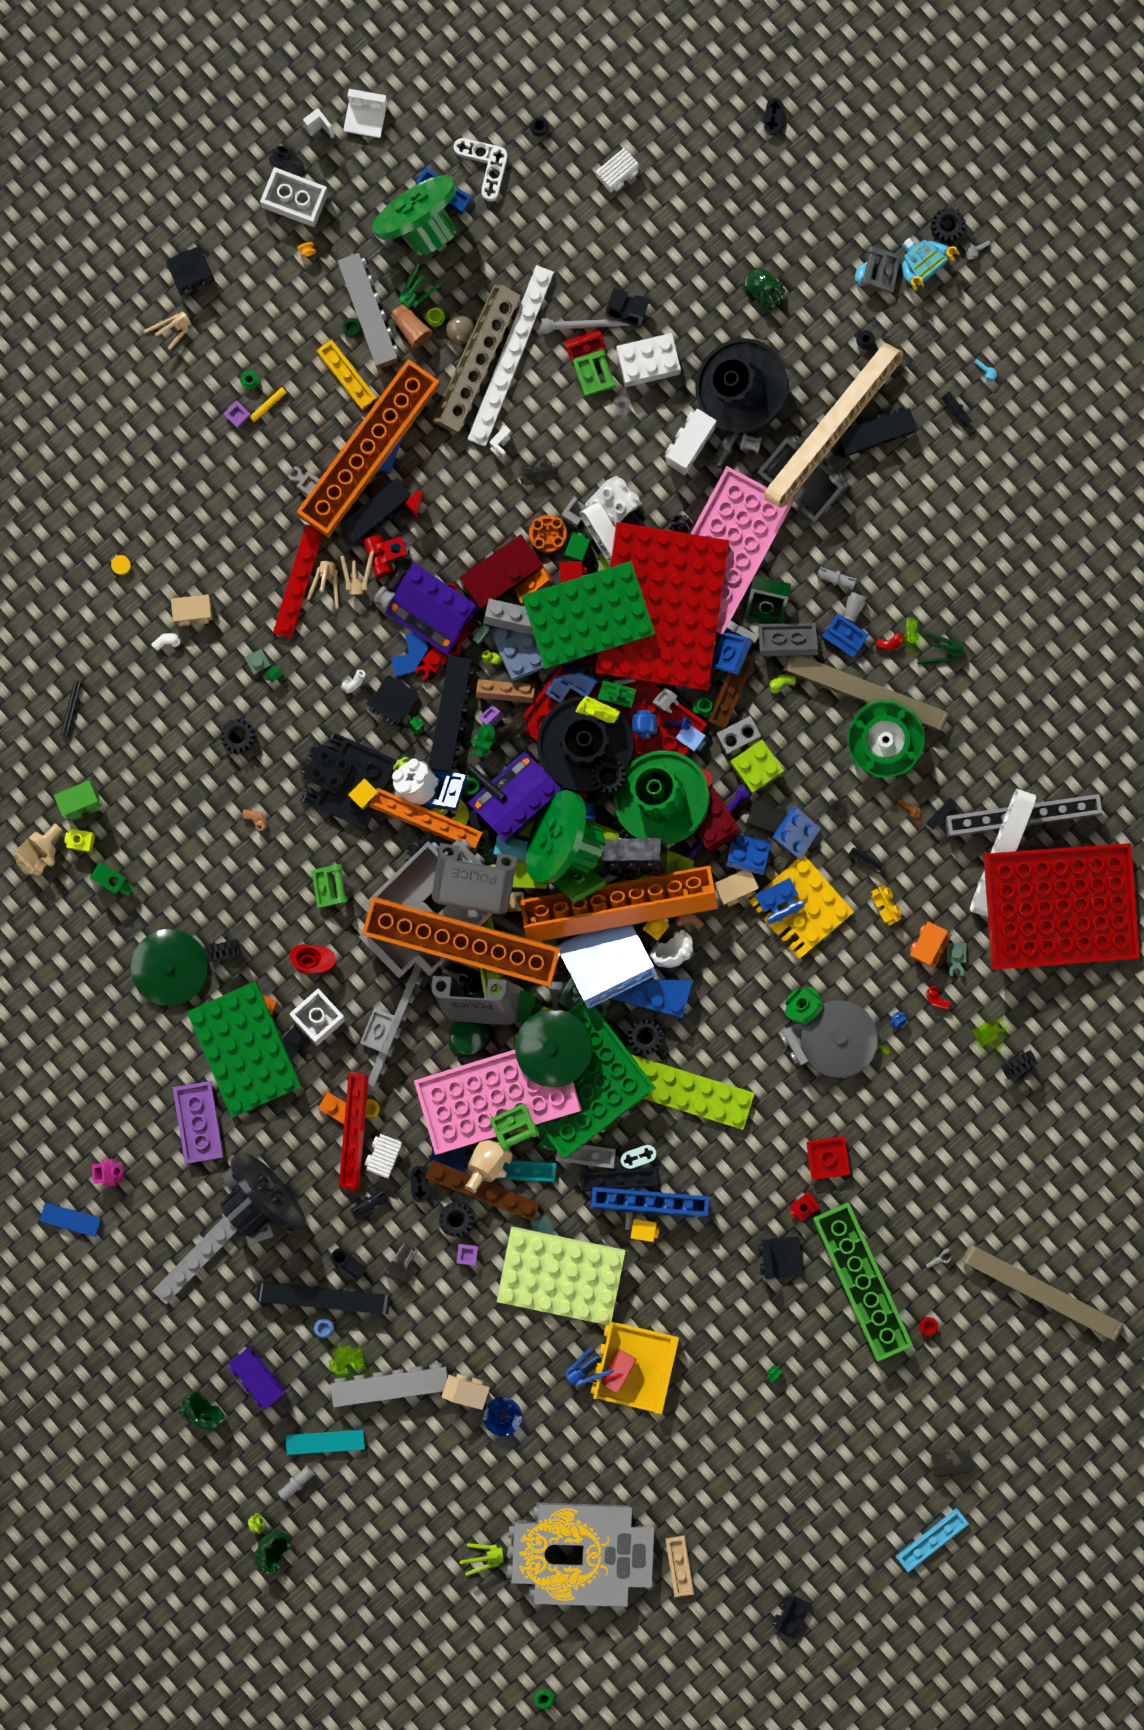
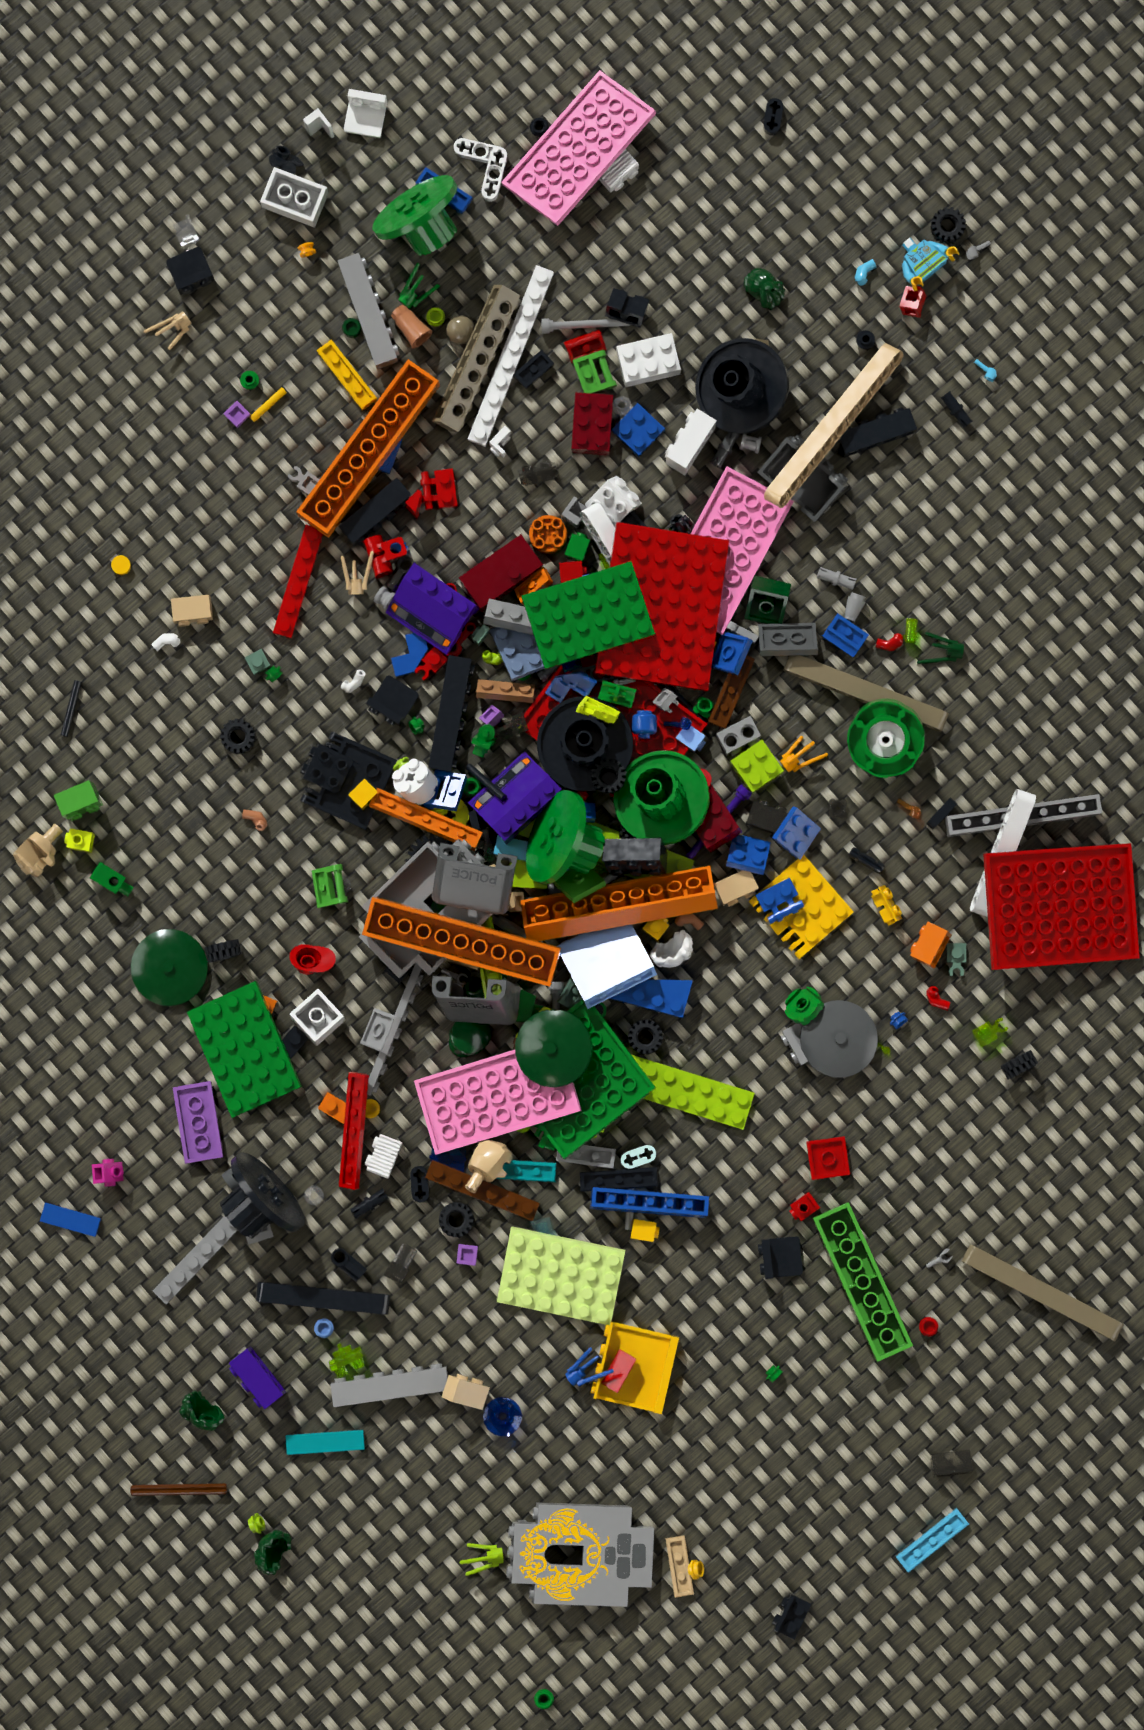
(178, 1489): none -> reddish brown axle
(185, 231): none -> clear panel
(296, 1483): light grey pin -> none
(307, 1195): none -> clear plate
(326, 571): tan plant -> none
(445, 489): none -> red plate
(510, 1121): bright green plate -> none
(533, 369): none -> black plate
(578, 148): none -> bright pink plate
(592, 423): none -> dark red brick
(638, 429): none -> blue plate
(696, 1569): none -> yellow plate
(779, 681): lime arm -> none
(790, 761): none -> light orange plant
(886, 270): dark grey plate -> none
(907, 304): none -> red brick

